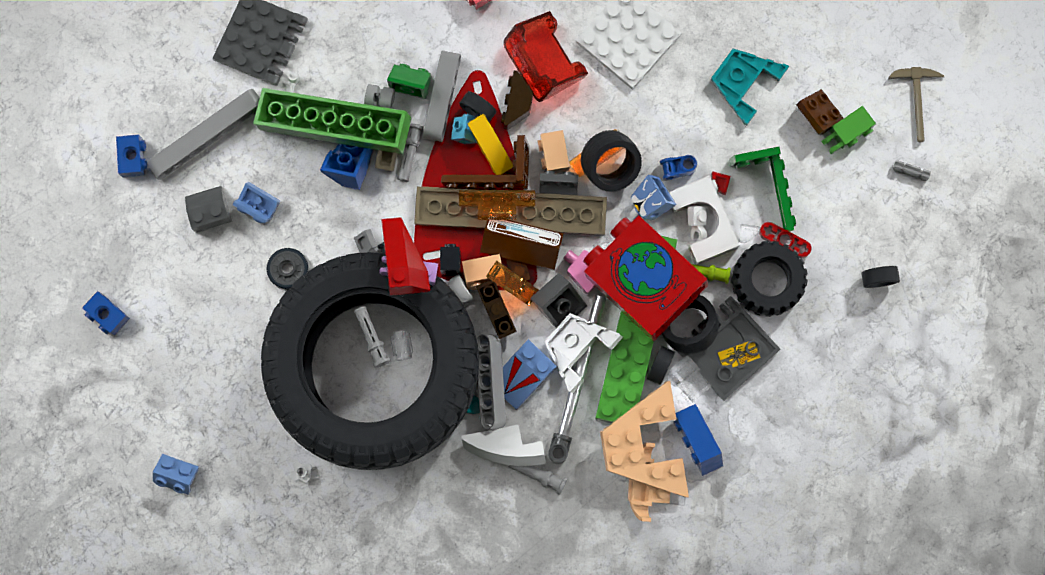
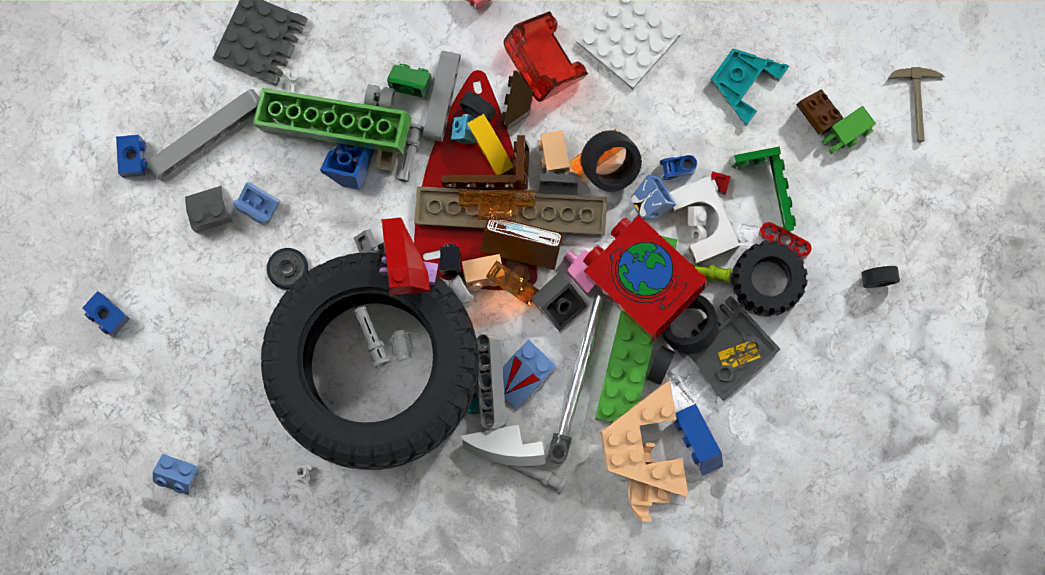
(496, 309): dark brown slope -> none
(571, 341): white wing -> none
(911, 170): light grey axle -> none

